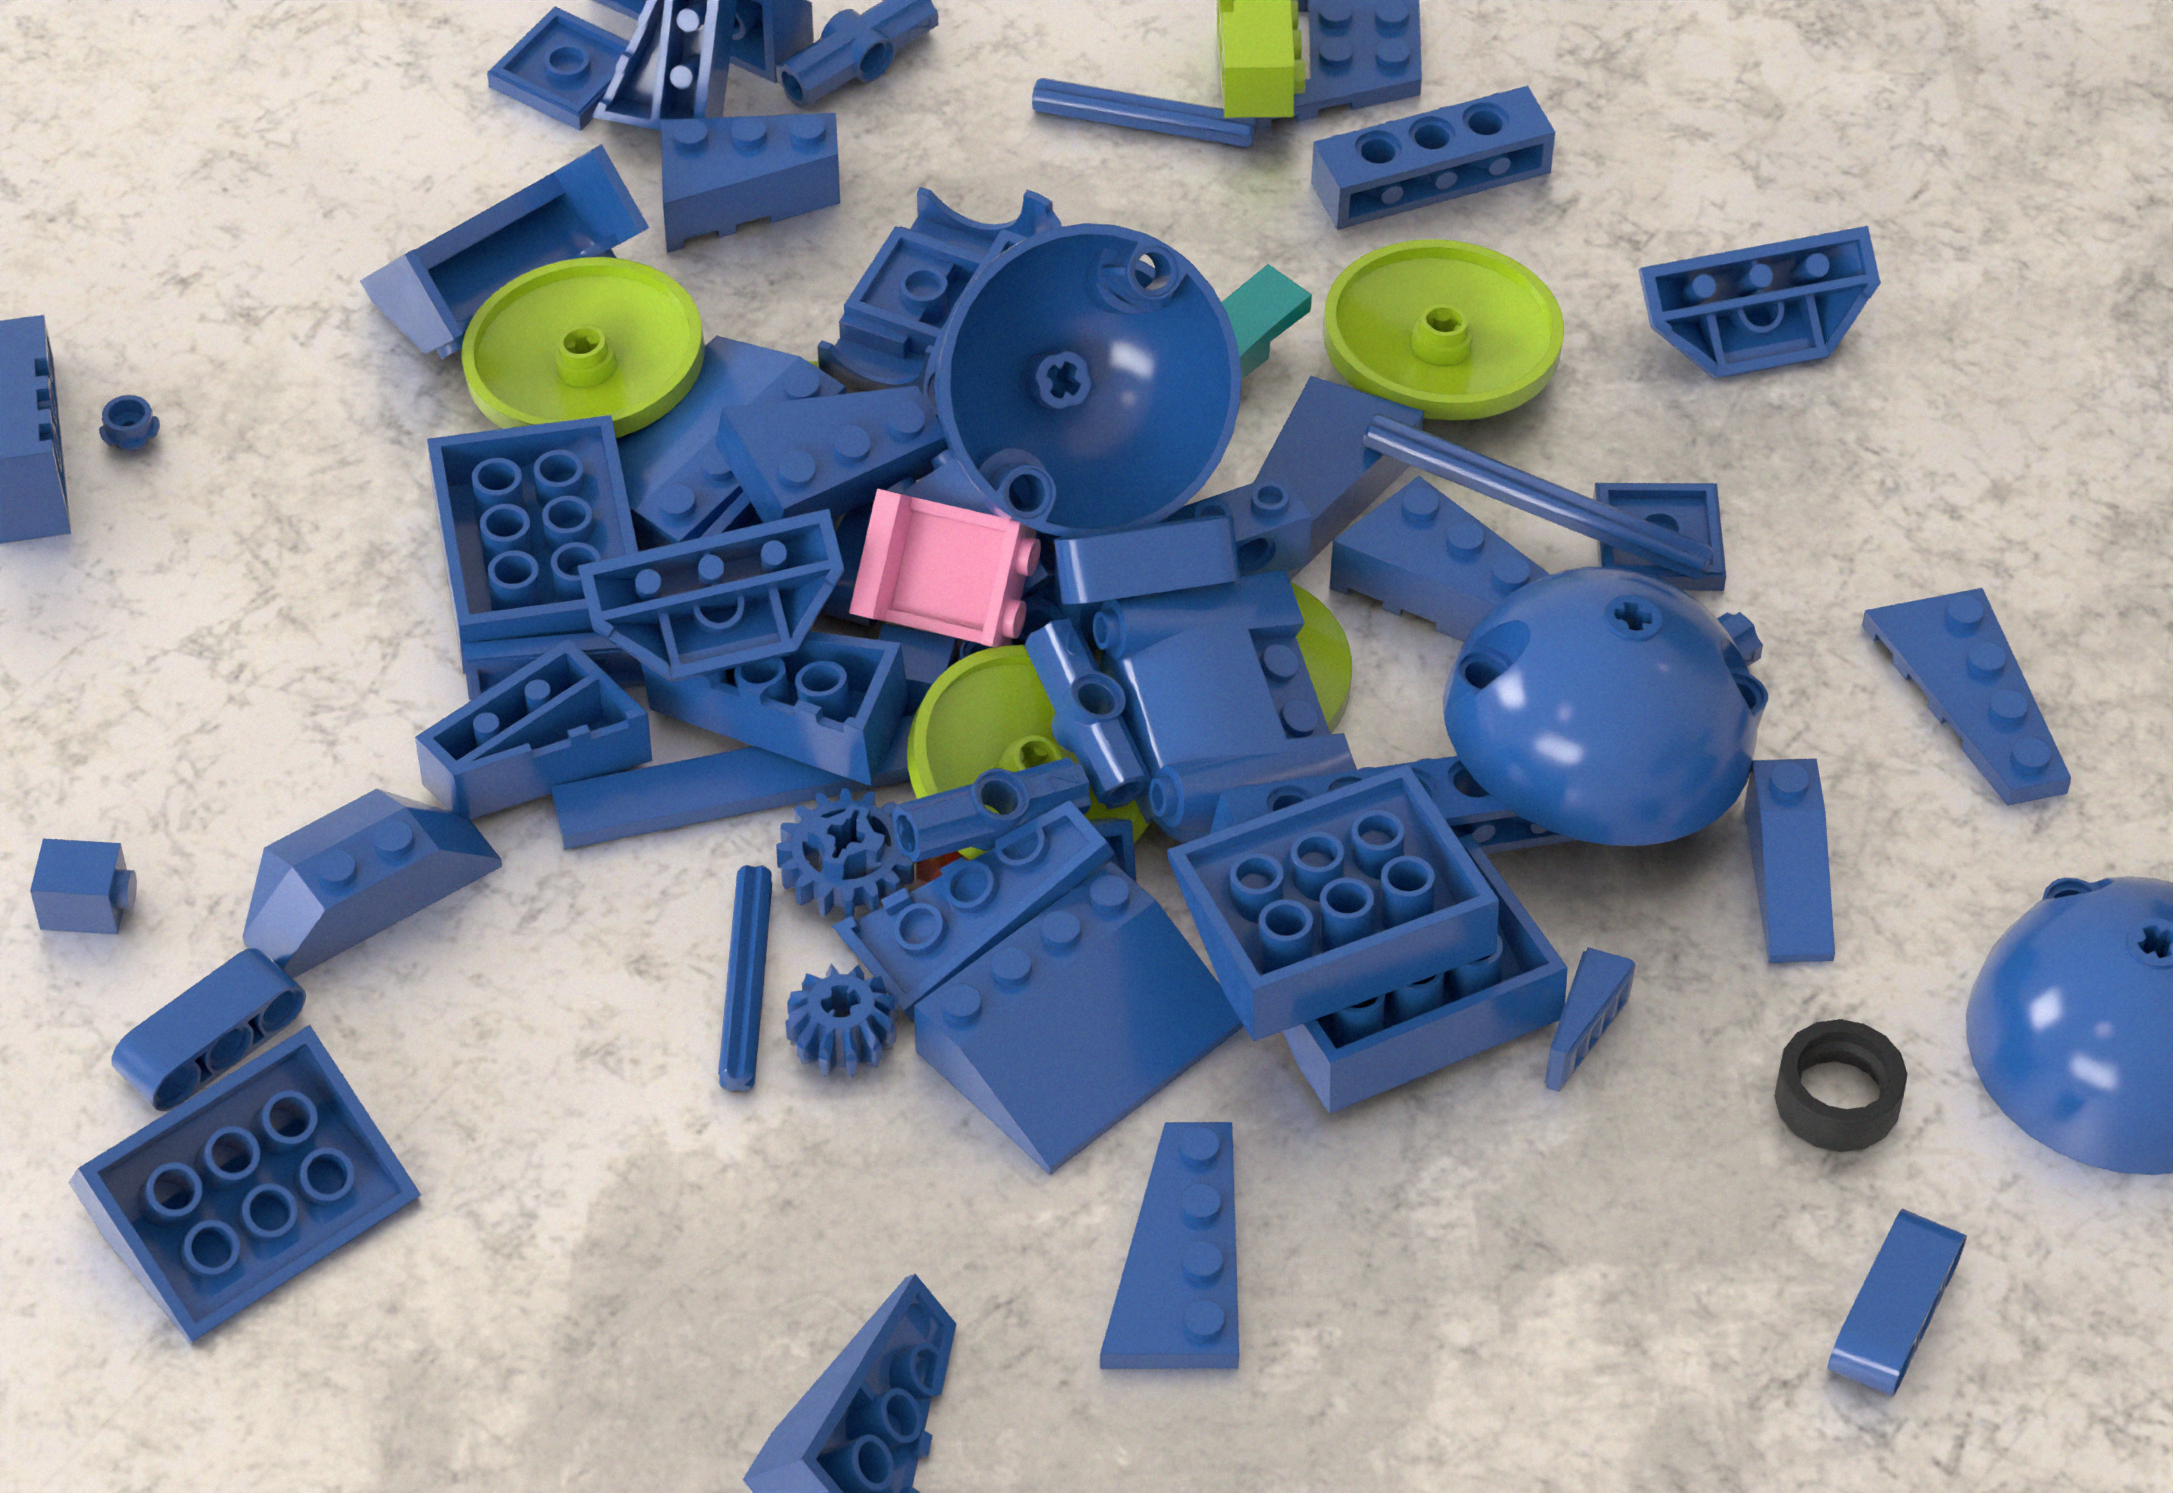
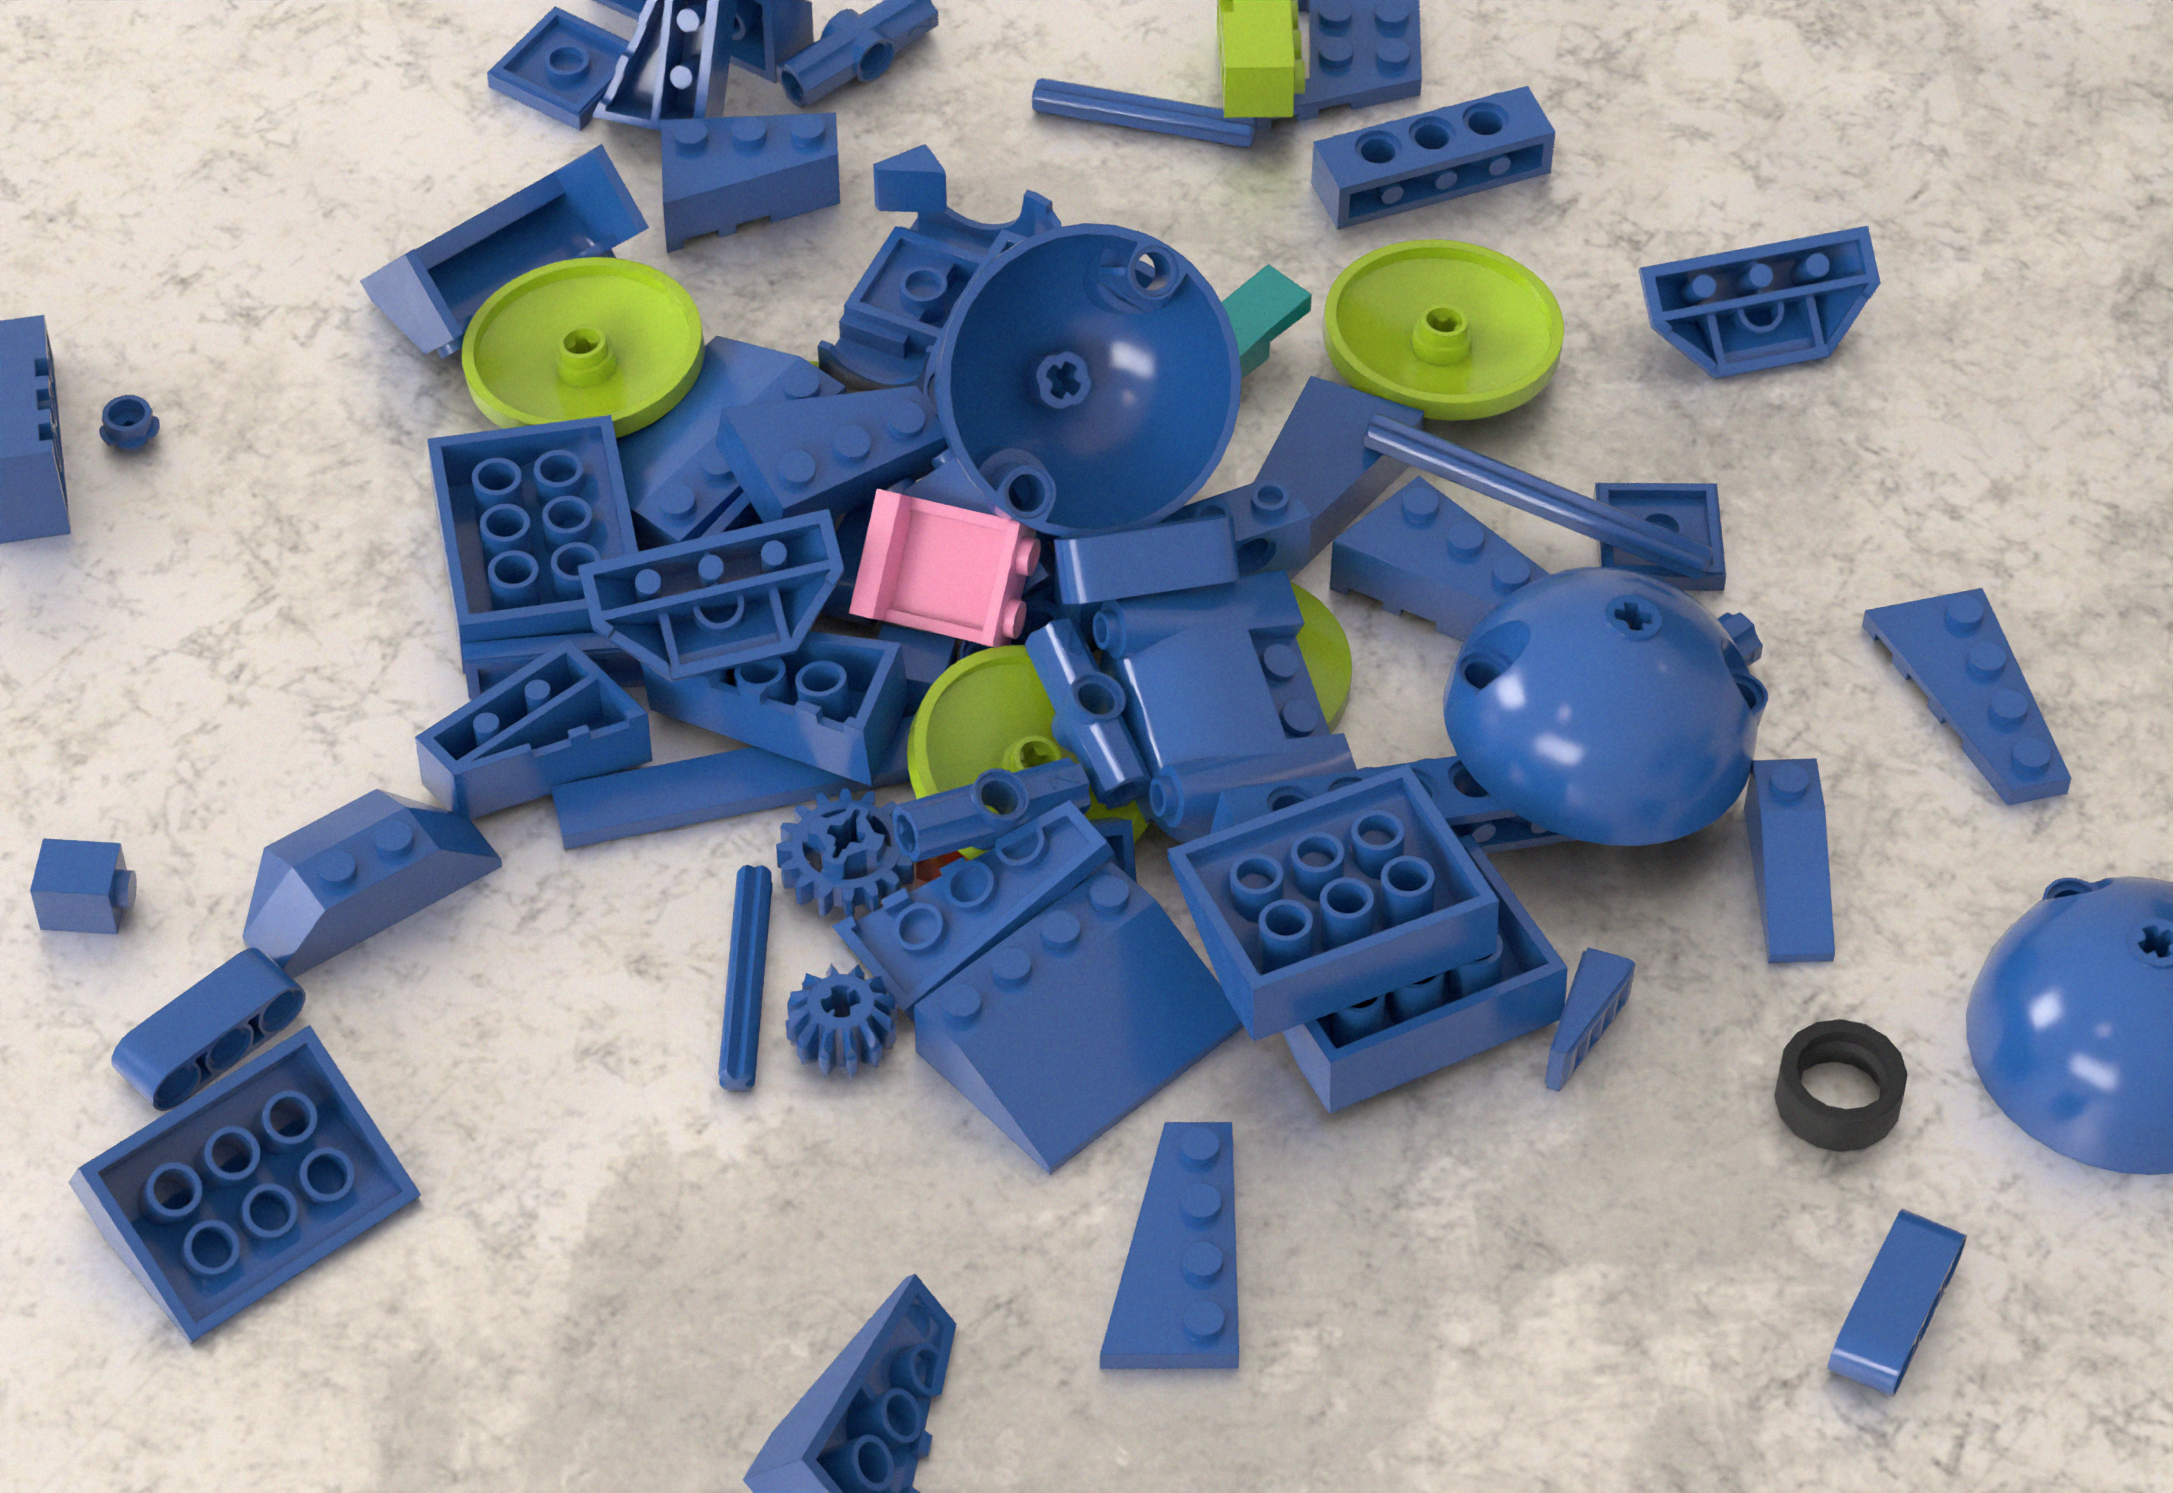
(910, 182): none -> blue slope

